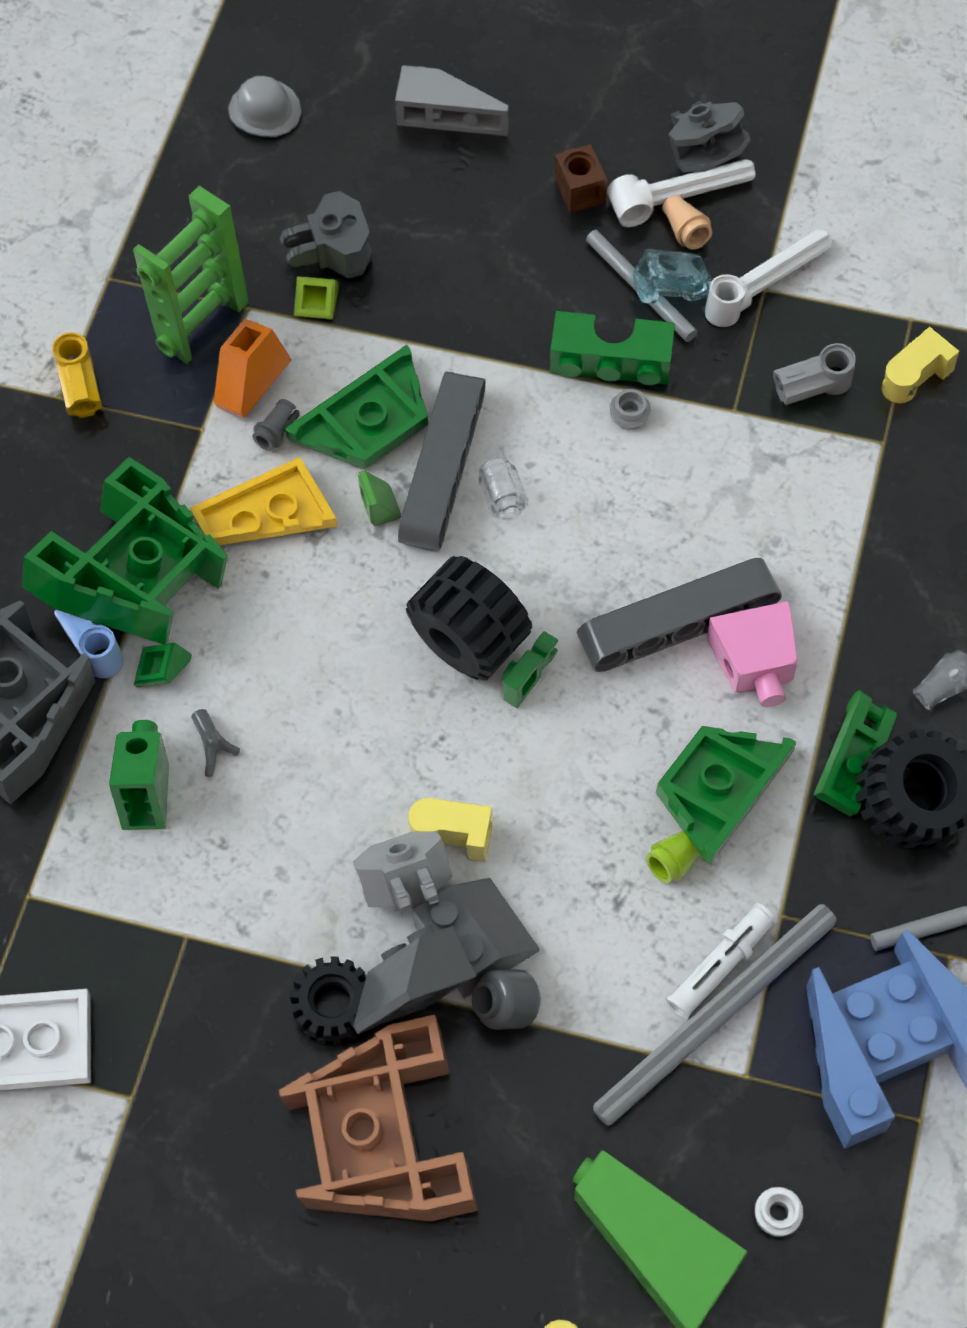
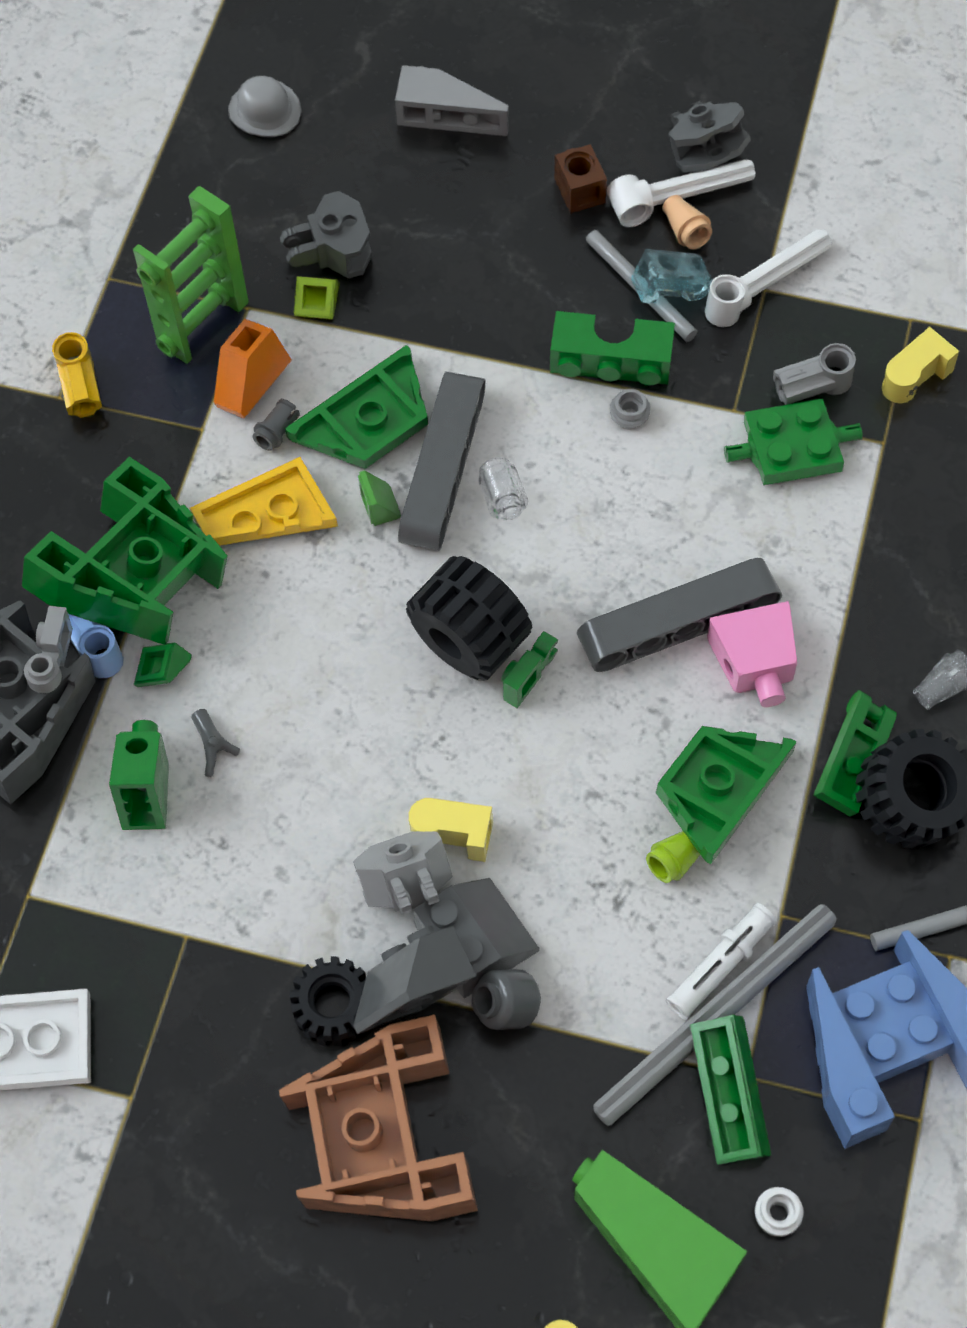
(53, 637): none -> light grey plate
(730, 1089): none -> green slope
(793, 442): none -> green plate

